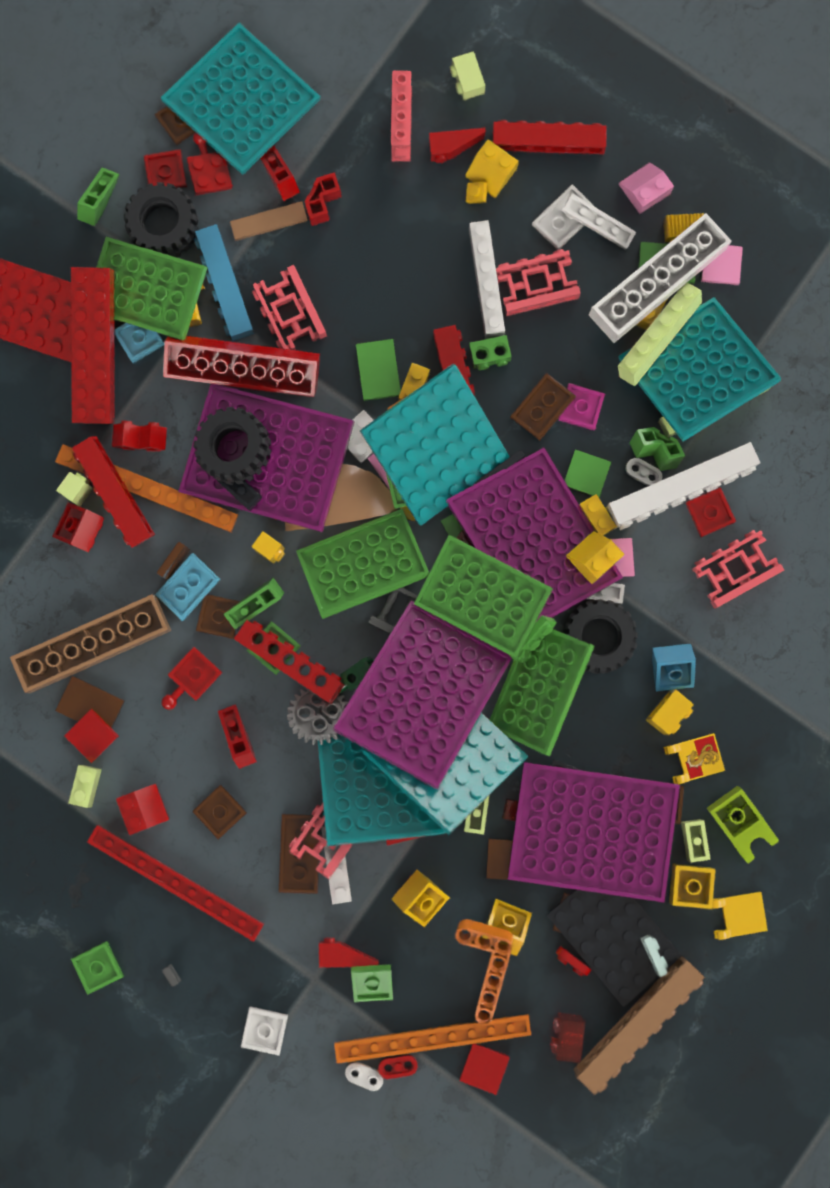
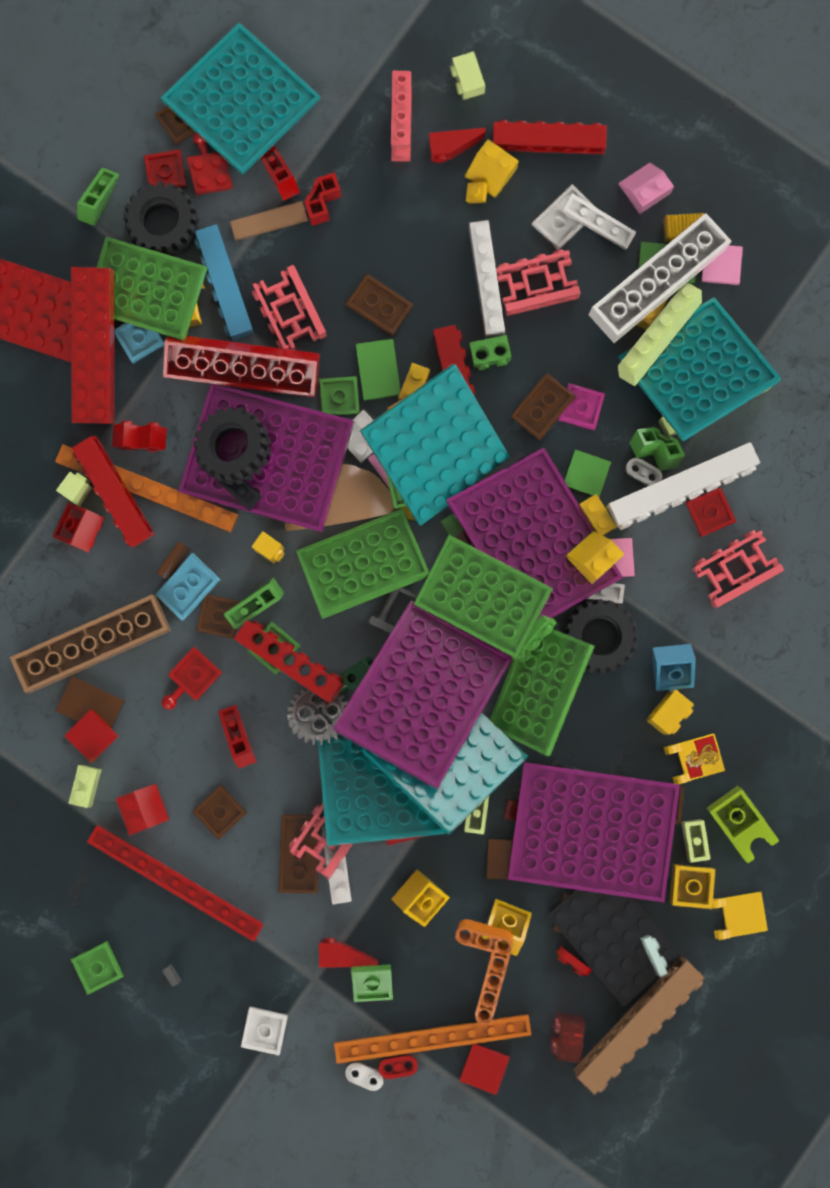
(339, 396): none -> bright green tile
(379, 304): none -> reddish brown tile

